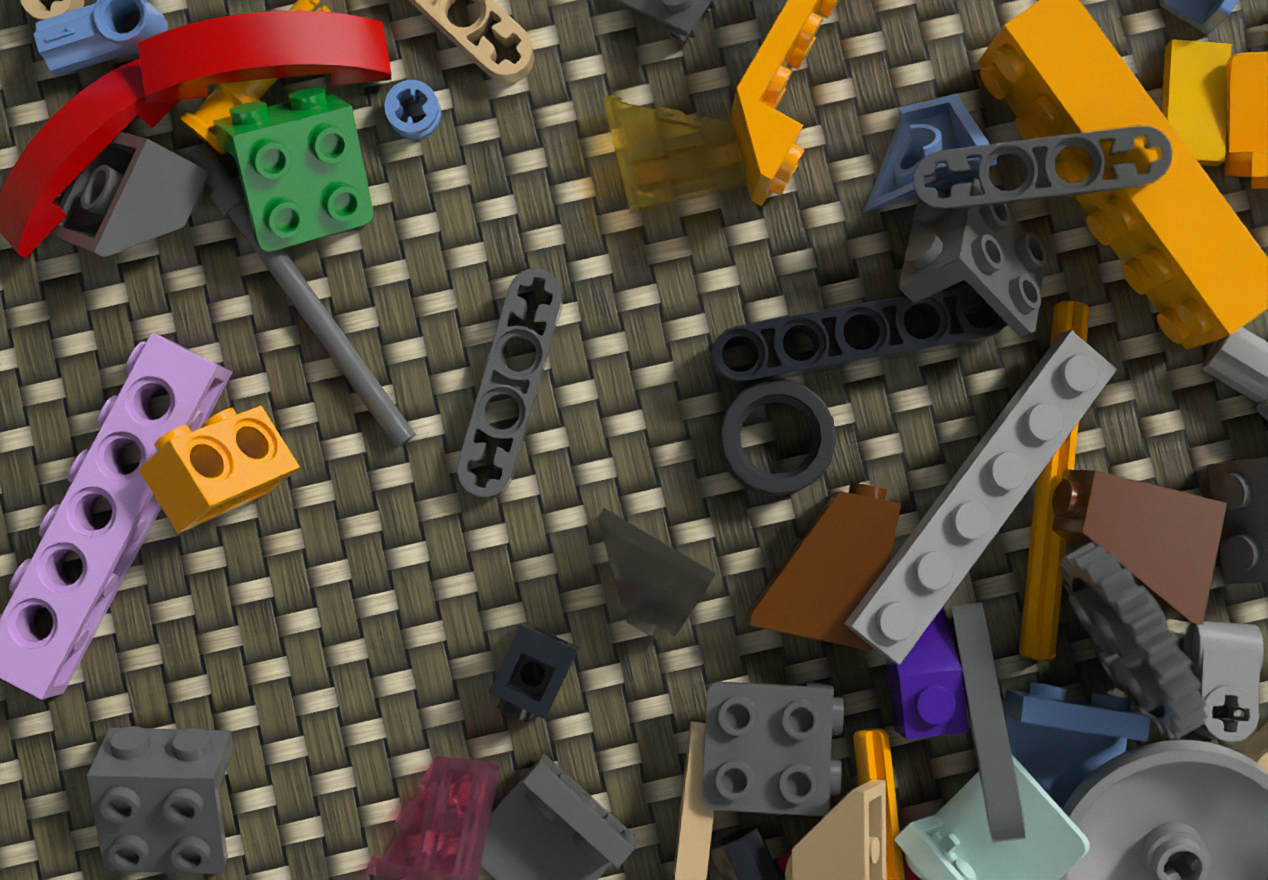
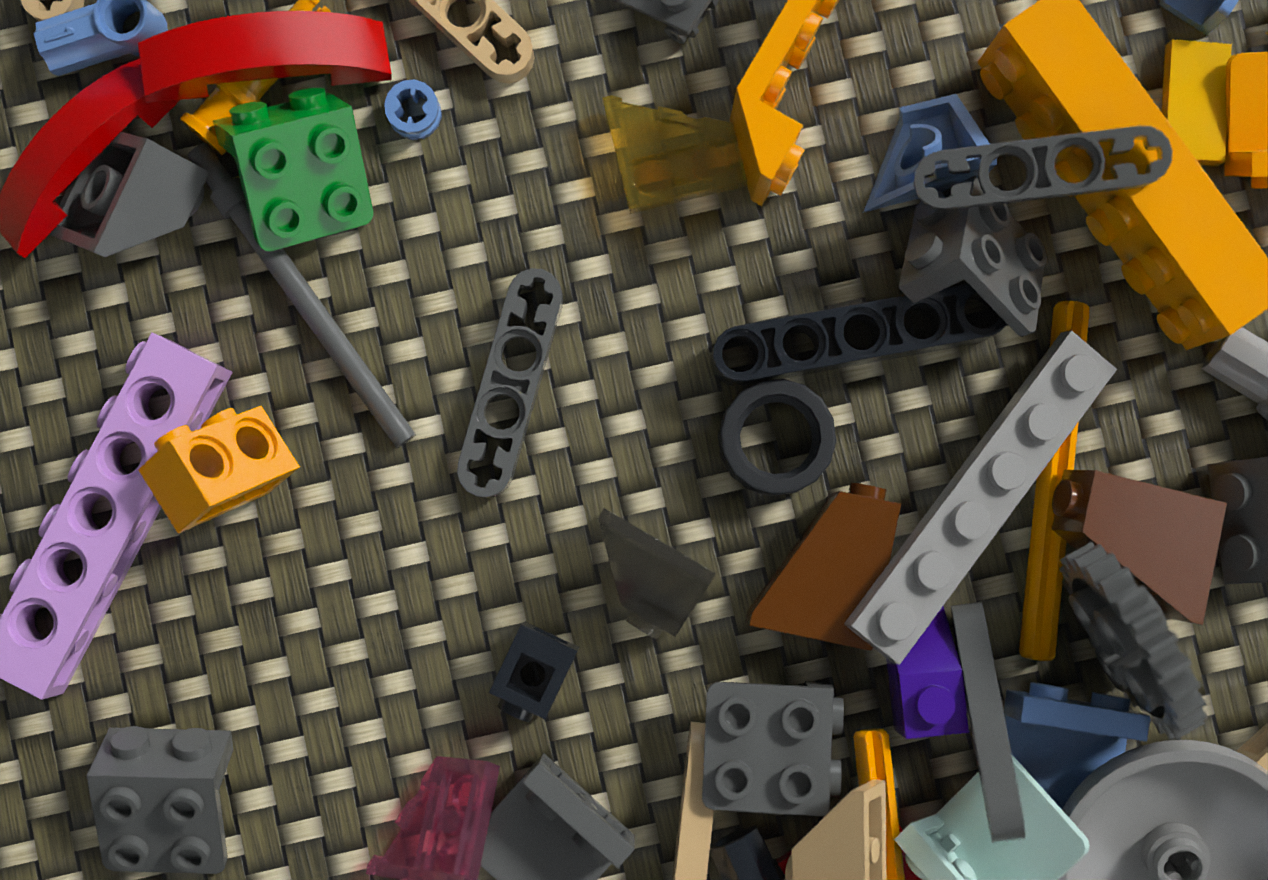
(1228, 666): light grey piece -> none

